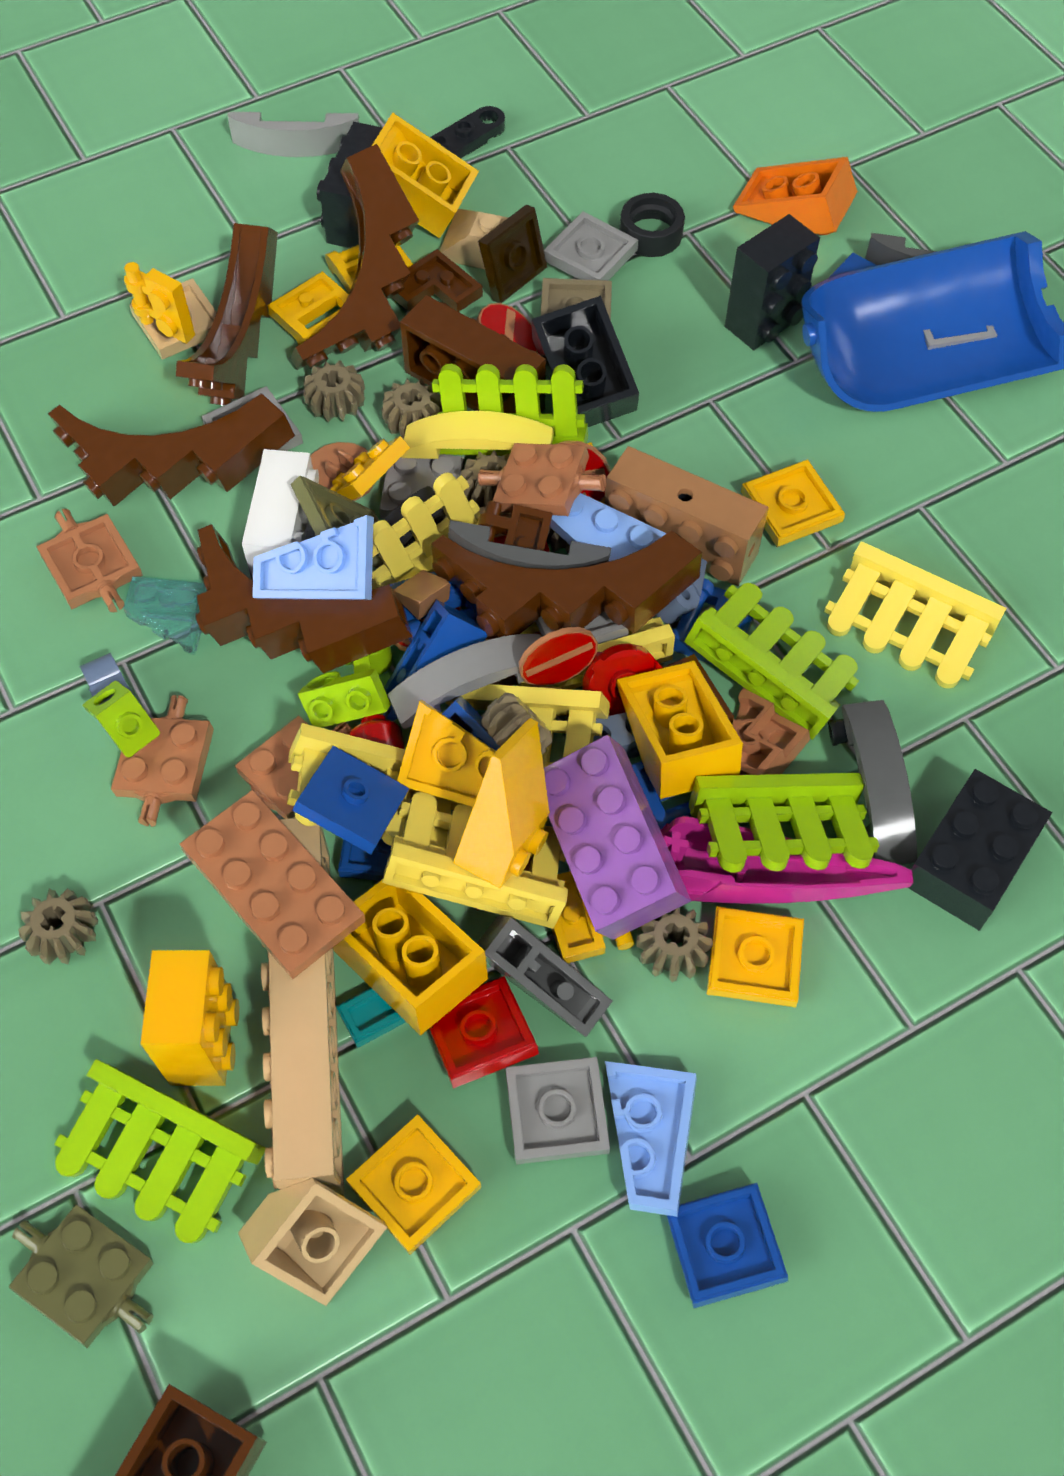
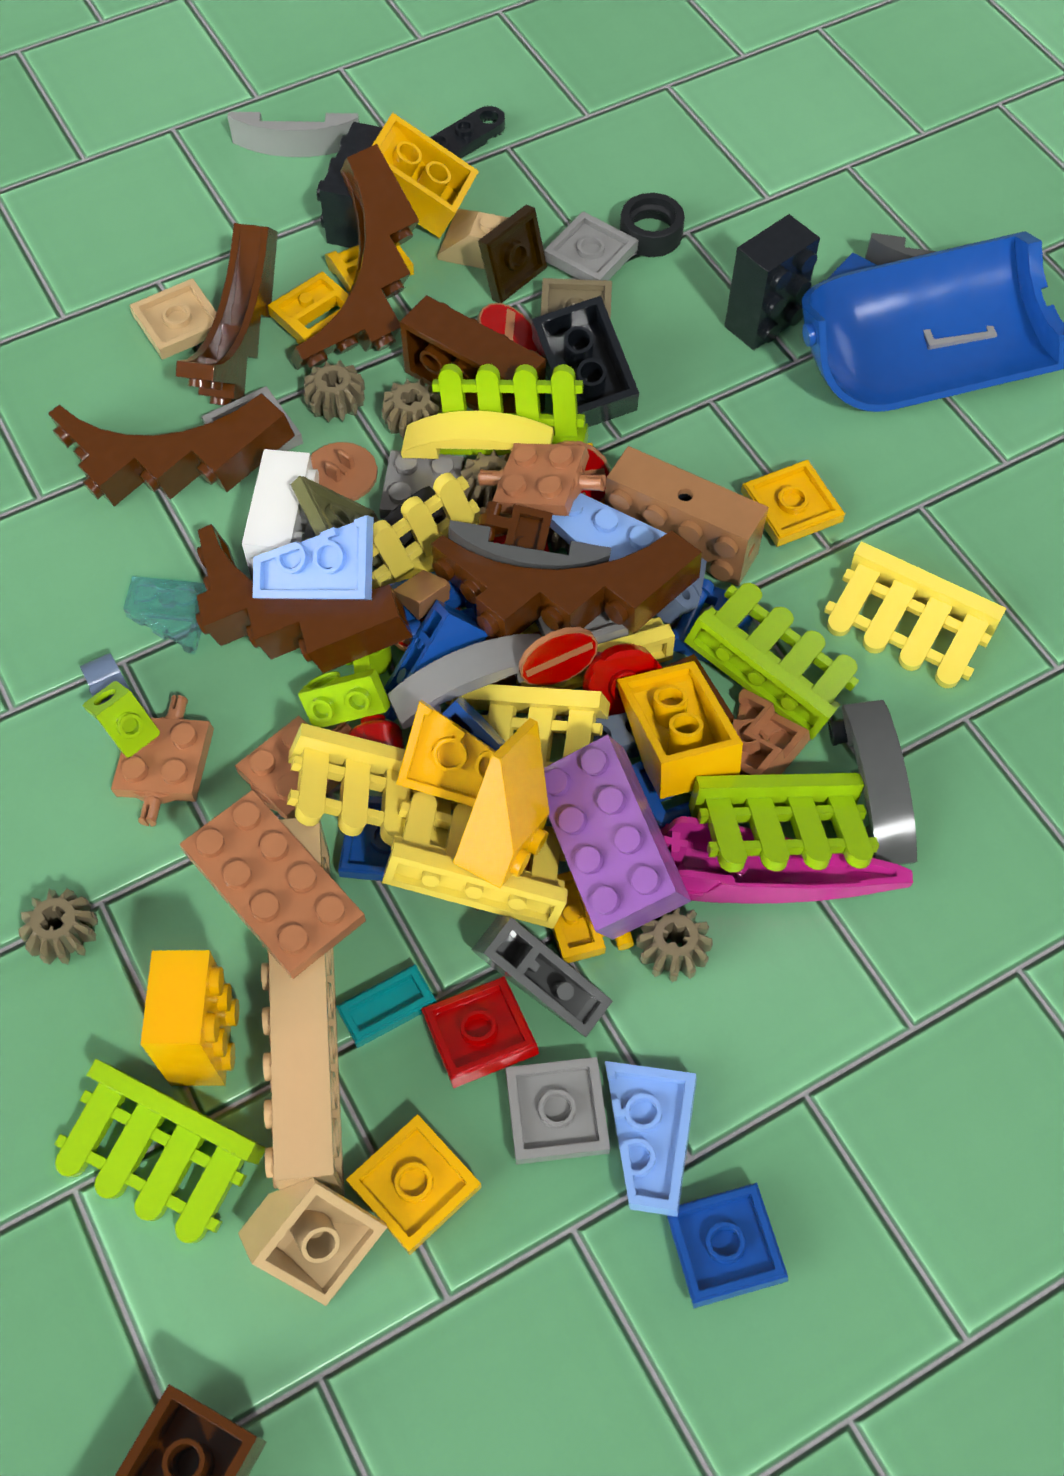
(81, 1276): olive plate -> none
(89, 561): nougat plate -> none
(160, 299): yellow plate -> none
(351, 799): blue plate -> none
(369, 468): yellow plate -> none
(412, 955): yellow brick -> none
(441, 277): reddish brown plate -> none
(507, 716): dark tan gear -> none
(755, 957): yellow plate -> none
(809, 191): orange slope -> none
(977, 849): black brick -> none

